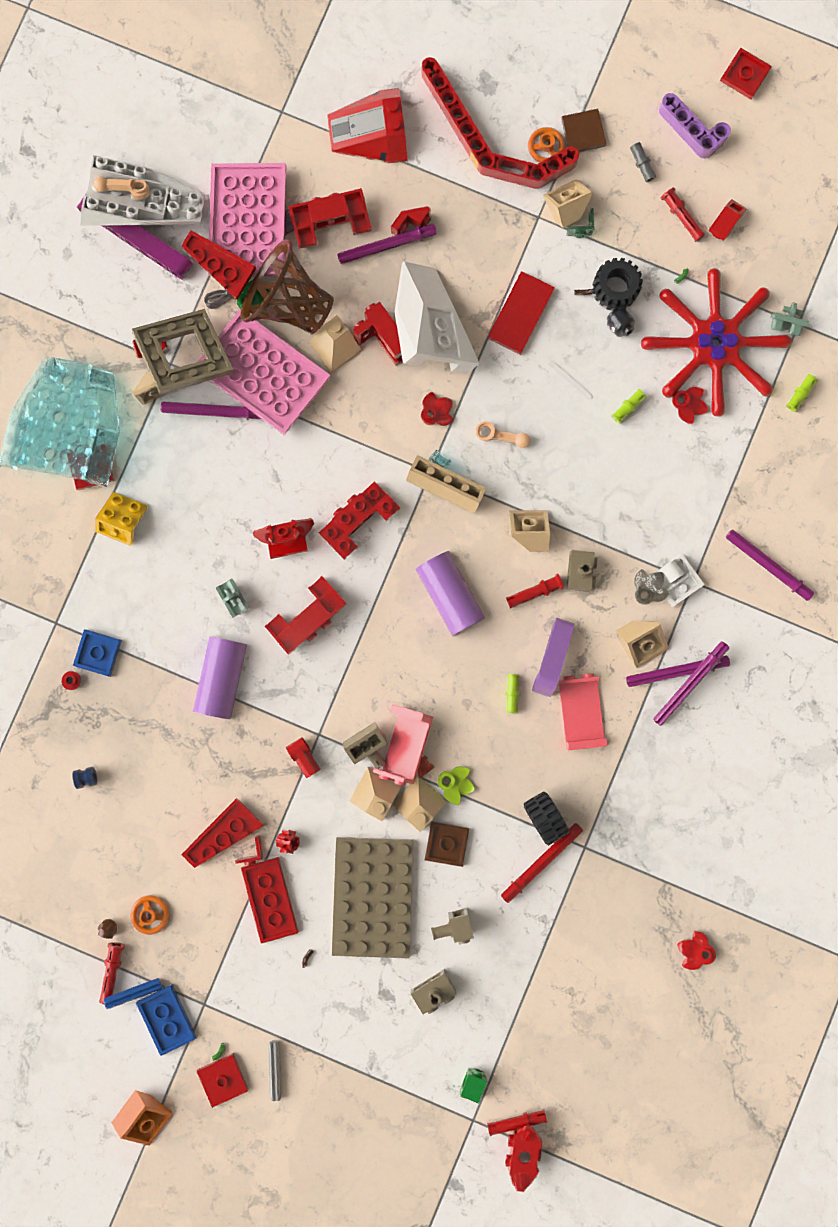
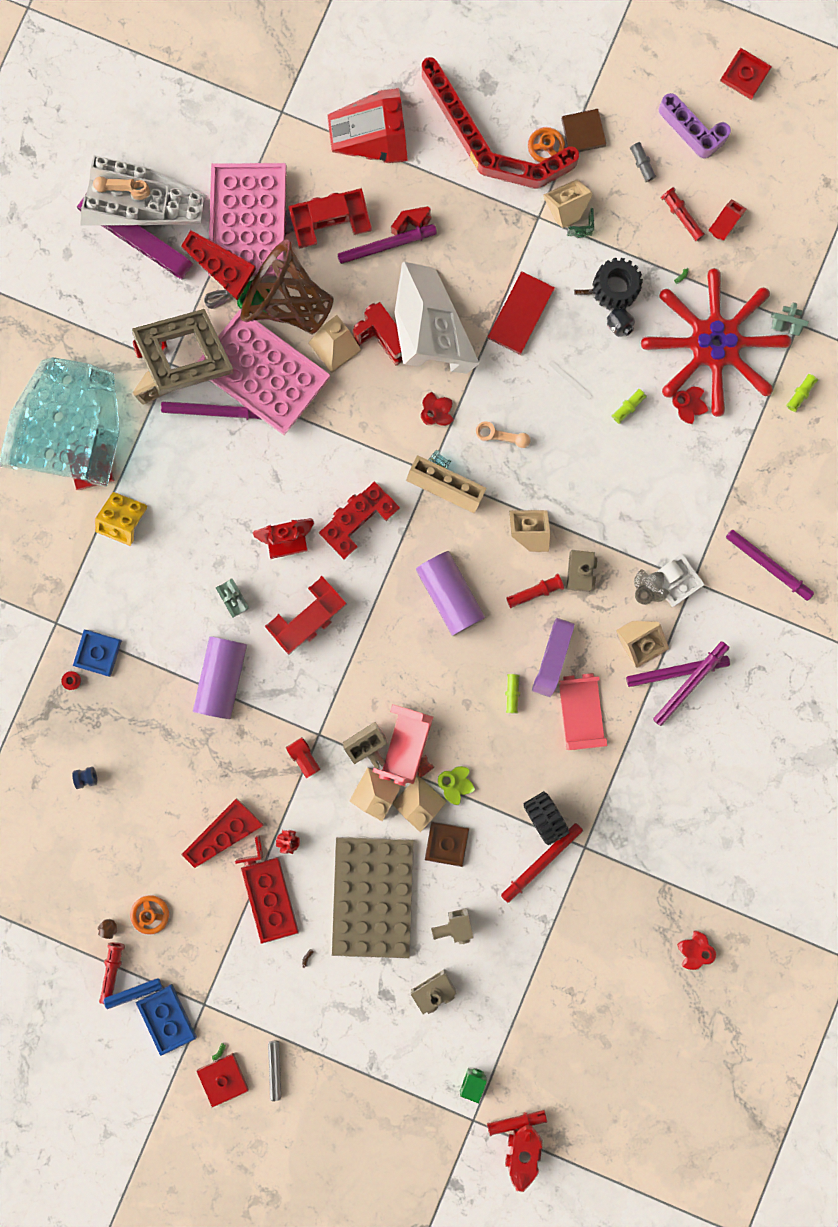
(141, 1118): orange slope -> none

